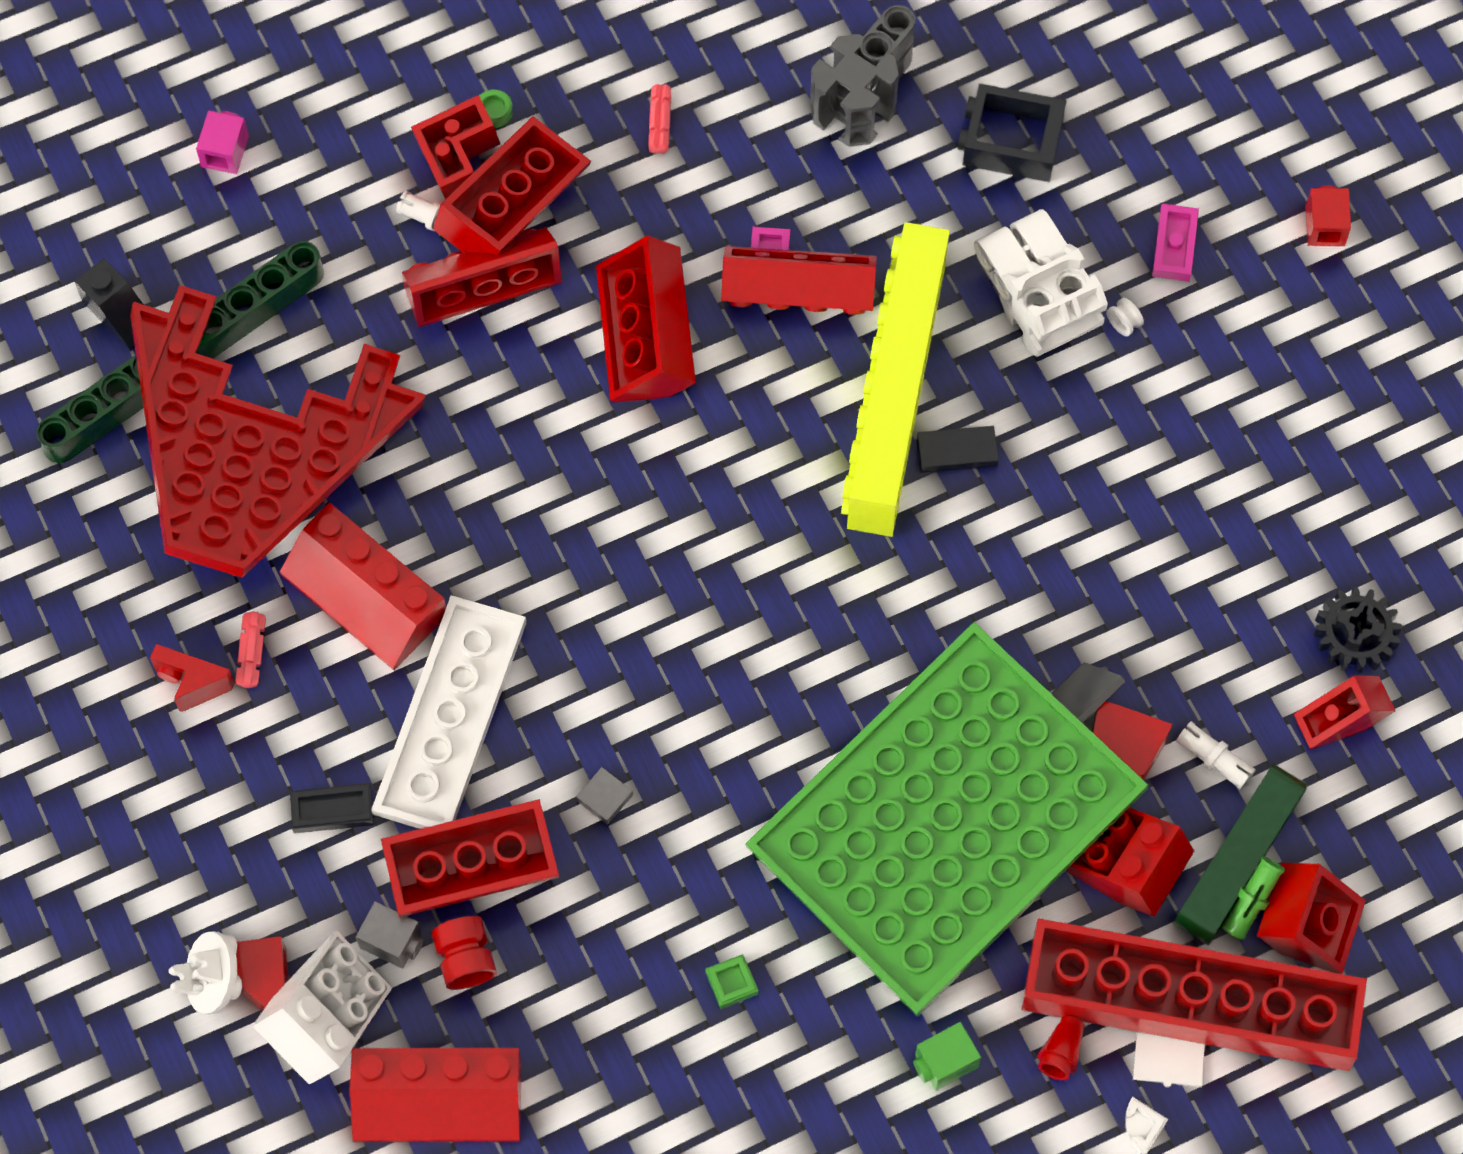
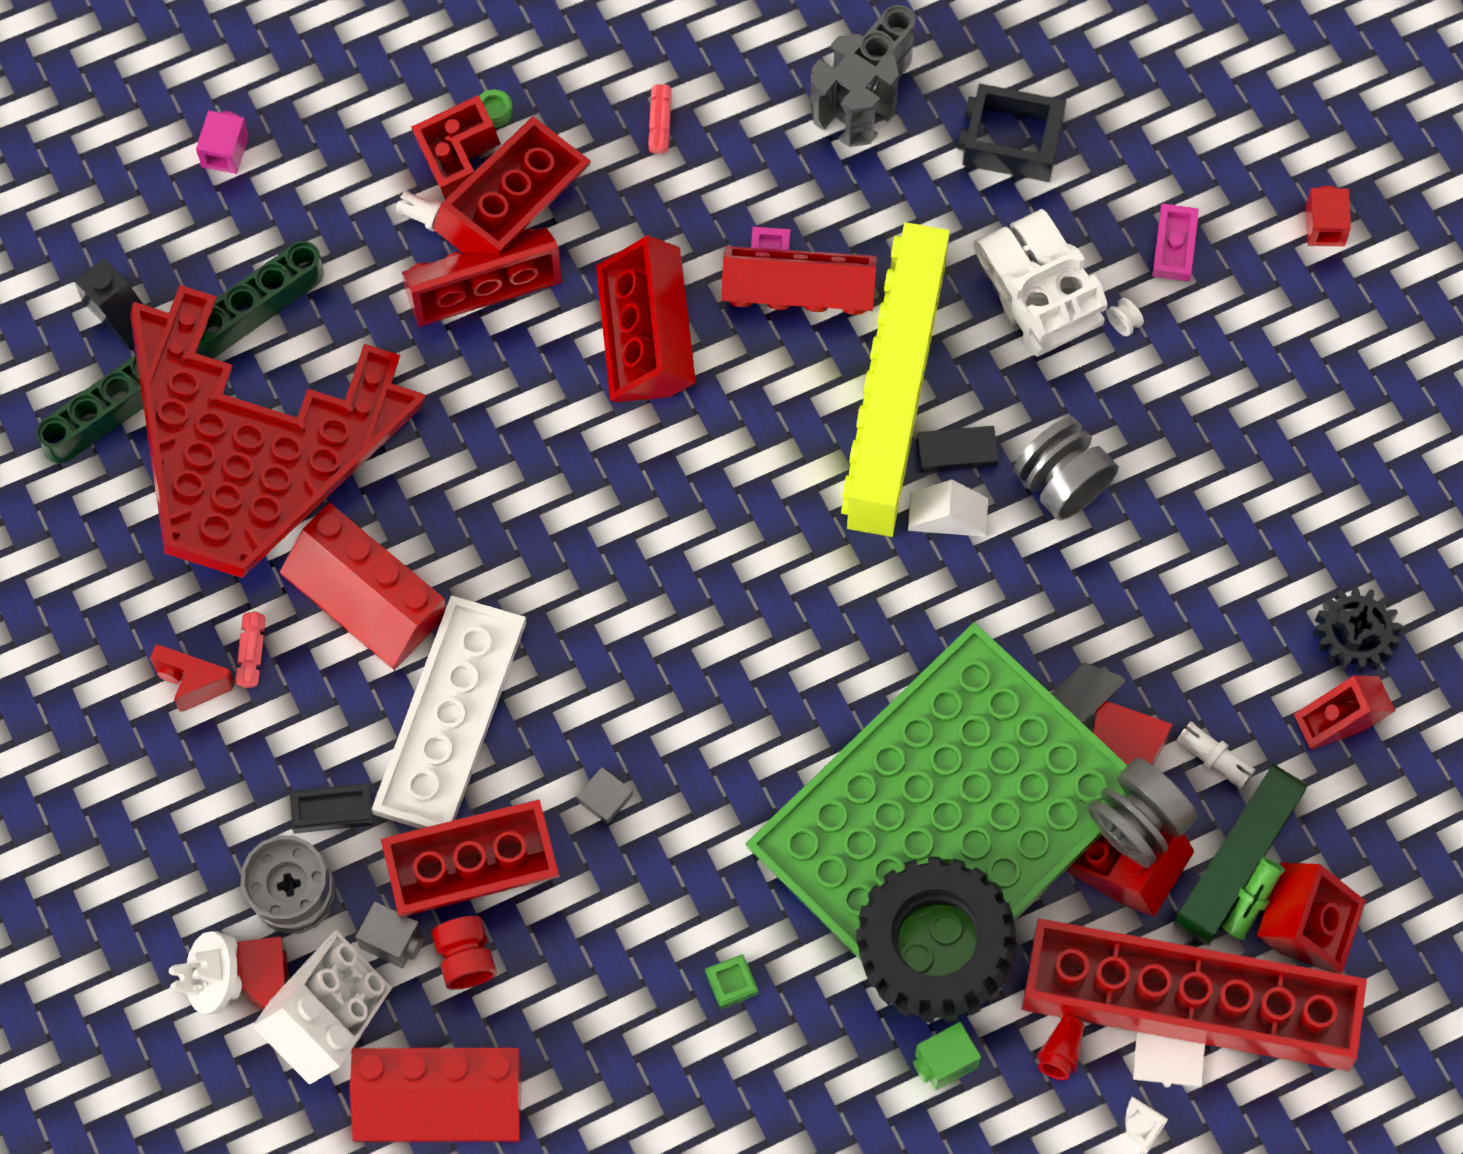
(269, 874): none -> flat silver wheel
(925, 886): none -> black tyre
(948, 510): none -> white slope
(1065, 468): none -> flat silver wheel
(1149, 805): none -> flat silver wheel

